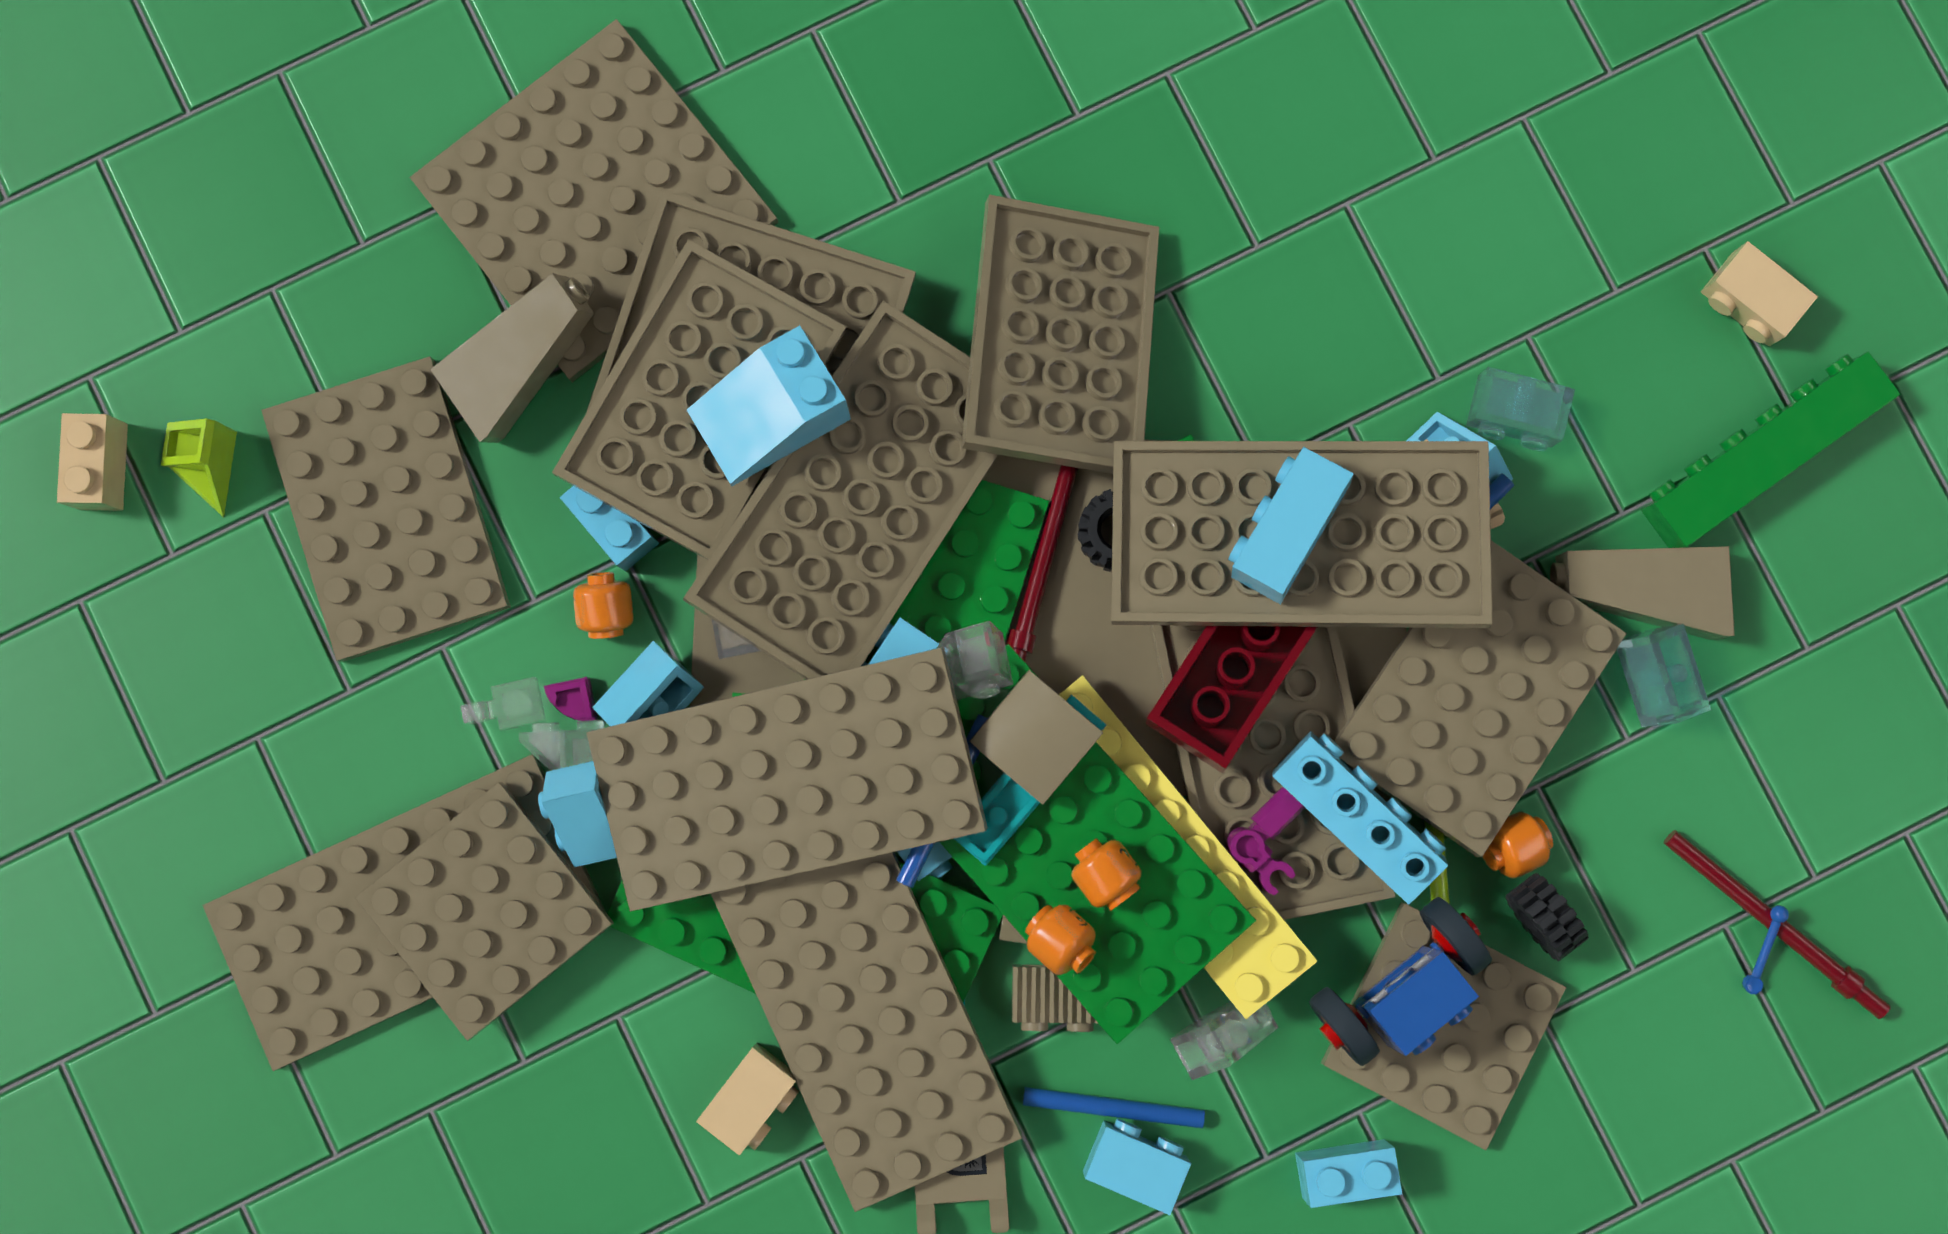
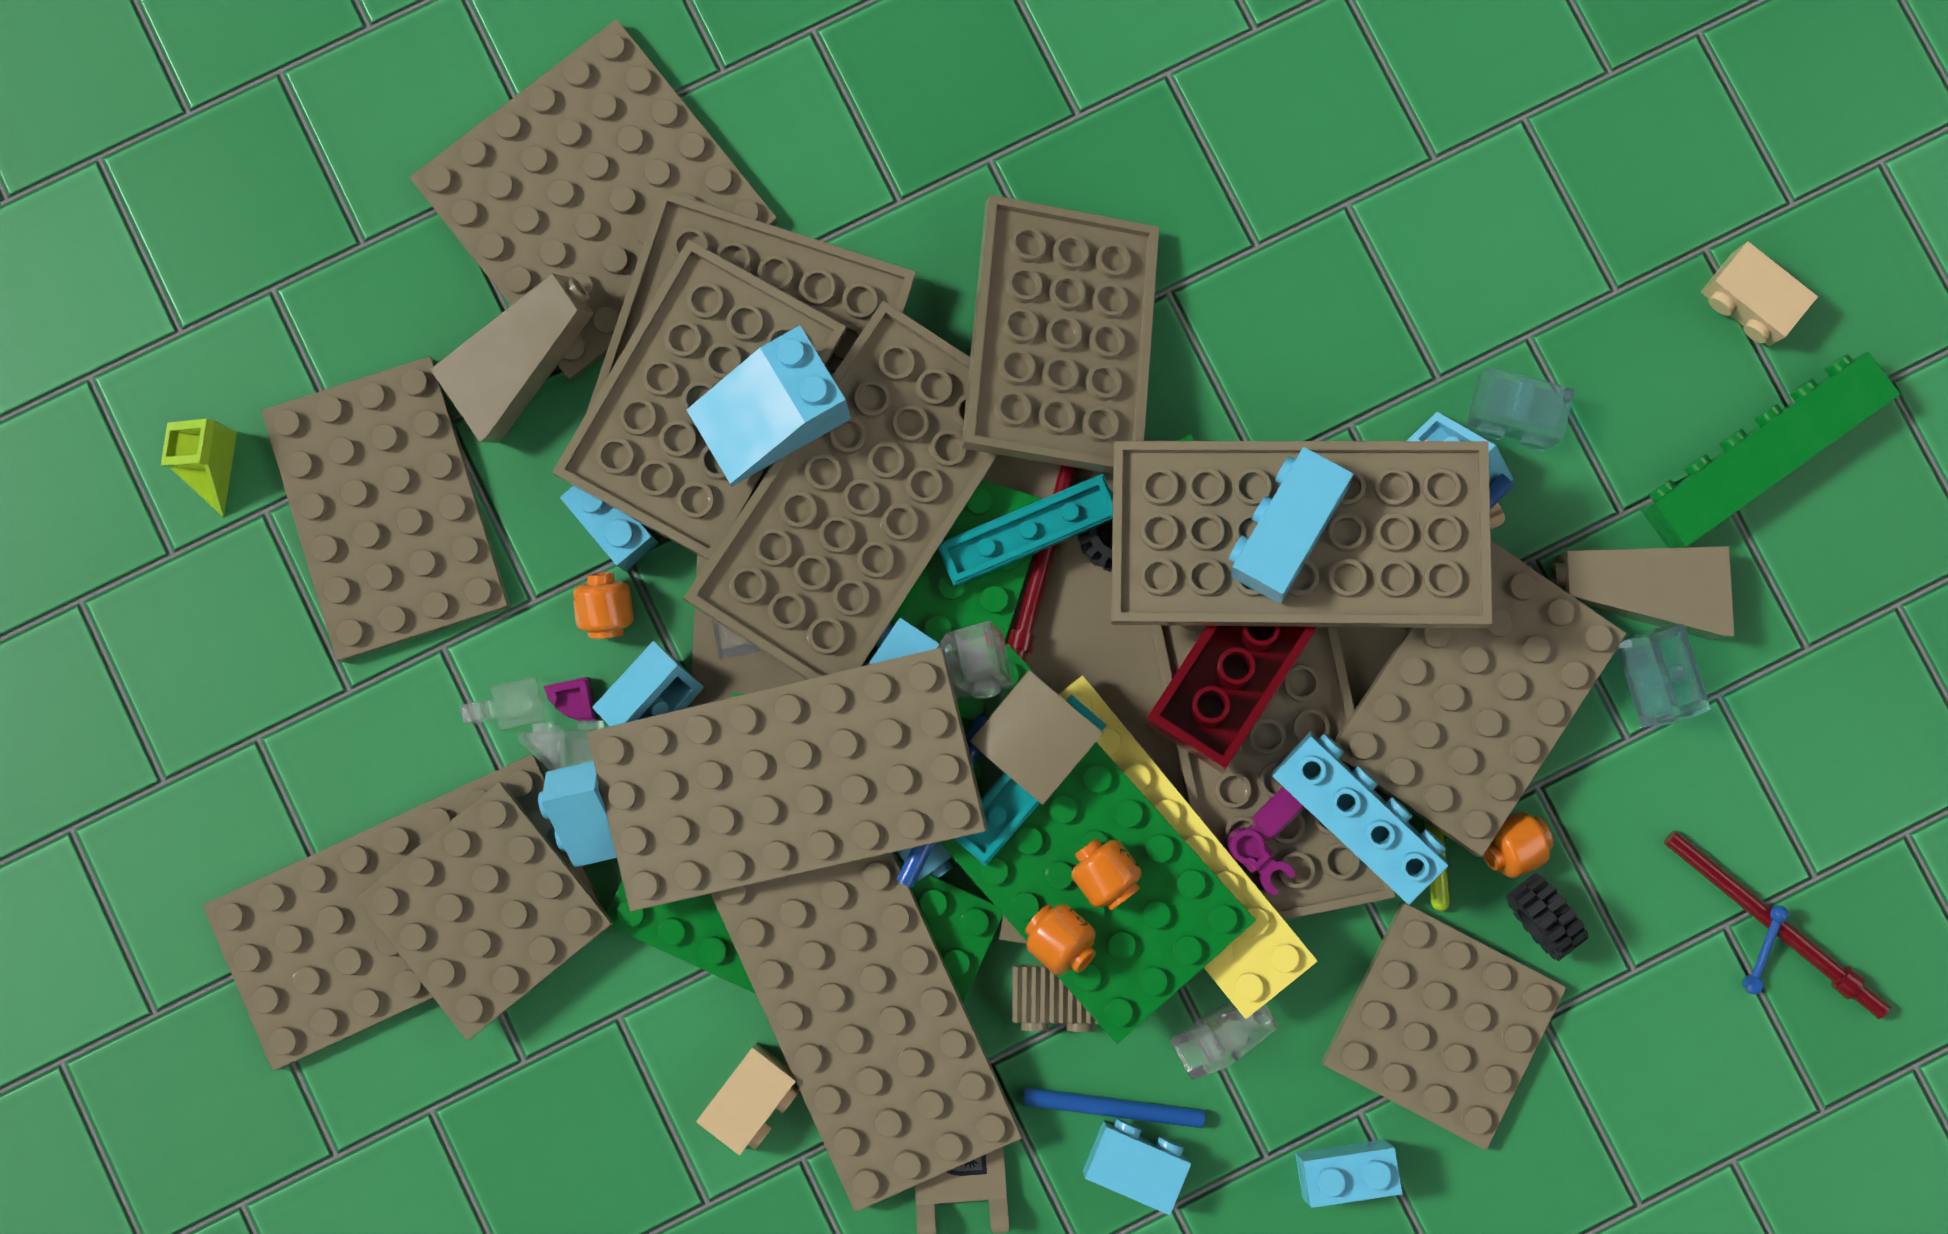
(92, 462): tan brick -> none
(1027, 530): none -> teal tile
(1414, 996): brick -> none

